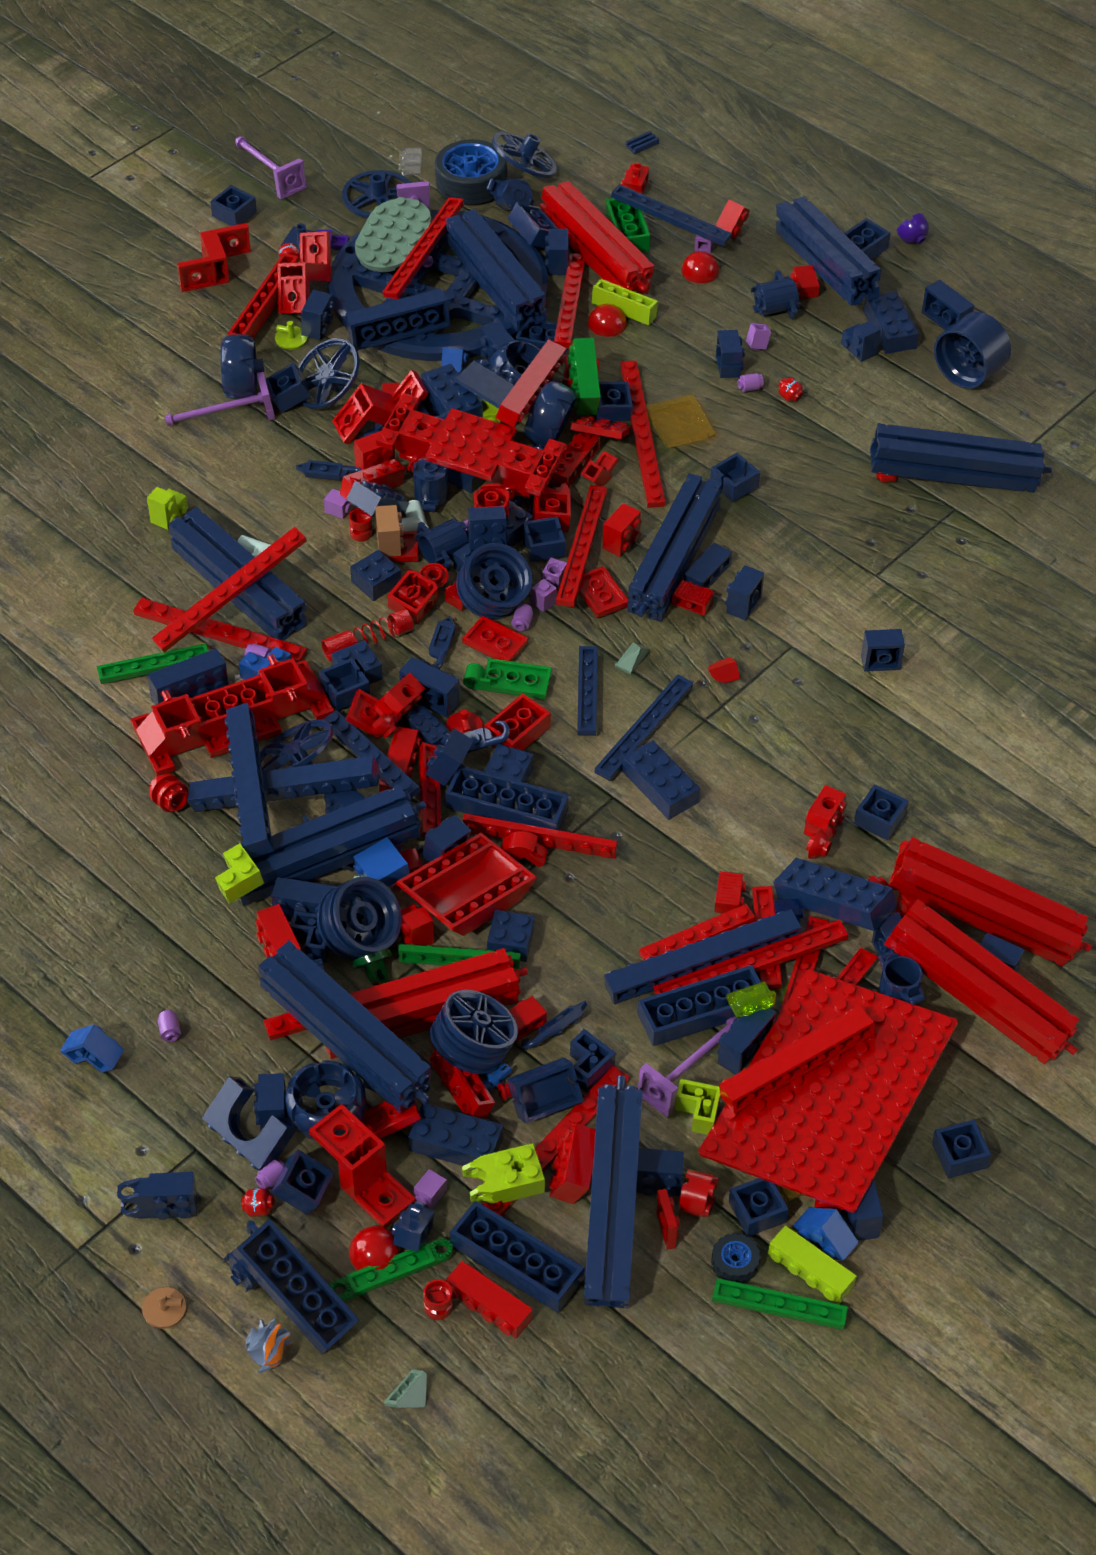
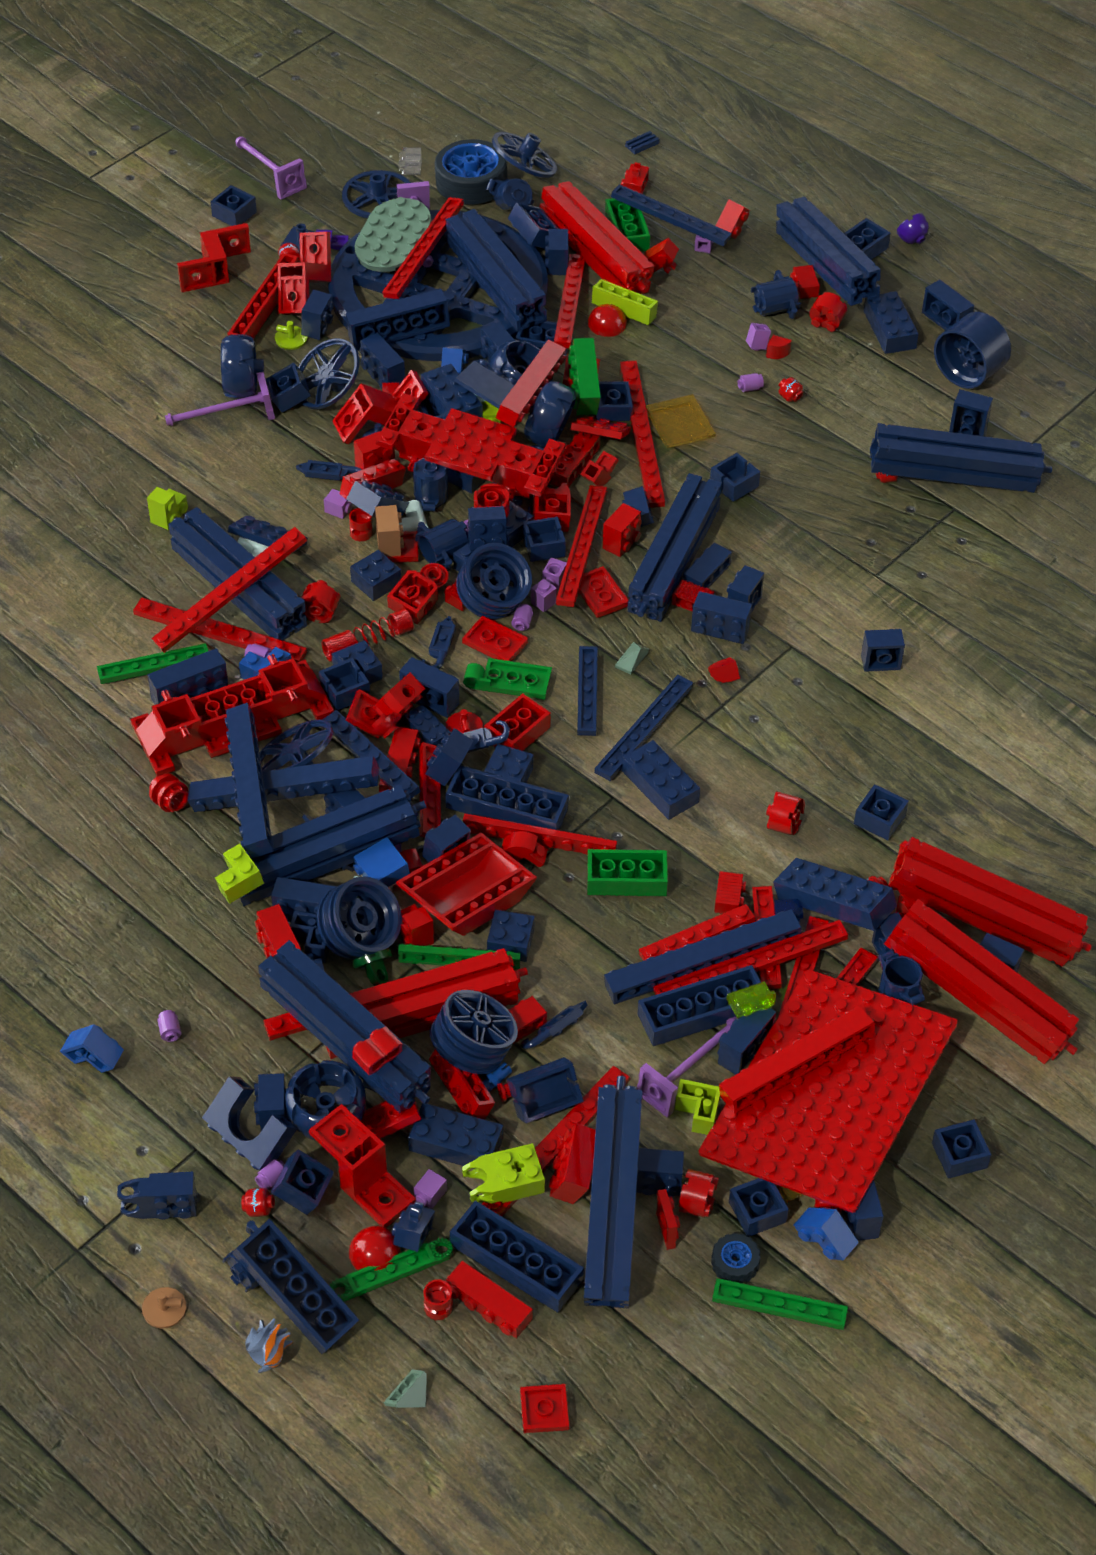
(258, 531): none -> dark blue plate
(320, 601): none -> red brick
(376, 1050): none -> red brick
(381, 360): none -> dark blue brick
(544, 1408): none -> red plate
(593, 1059): dark blue brick -> none
(627, 872): none -> green brick
(639, 500): none -> dark blue brick
(663, 255): none -> red brick
(700, 267): red piece -> none
(721, 617): none -> dark blue brick
(729, 353): dark blue piece -> none
(778, 347): none -> red brick
(785, 813): none -> red brick
(811, 1265): lime brick -> none
(822, 821): red brick -> none
(828, 311): none -> red brick
(861, 340): dark blue brick -> none
(971, 413): none -> dark blue brick

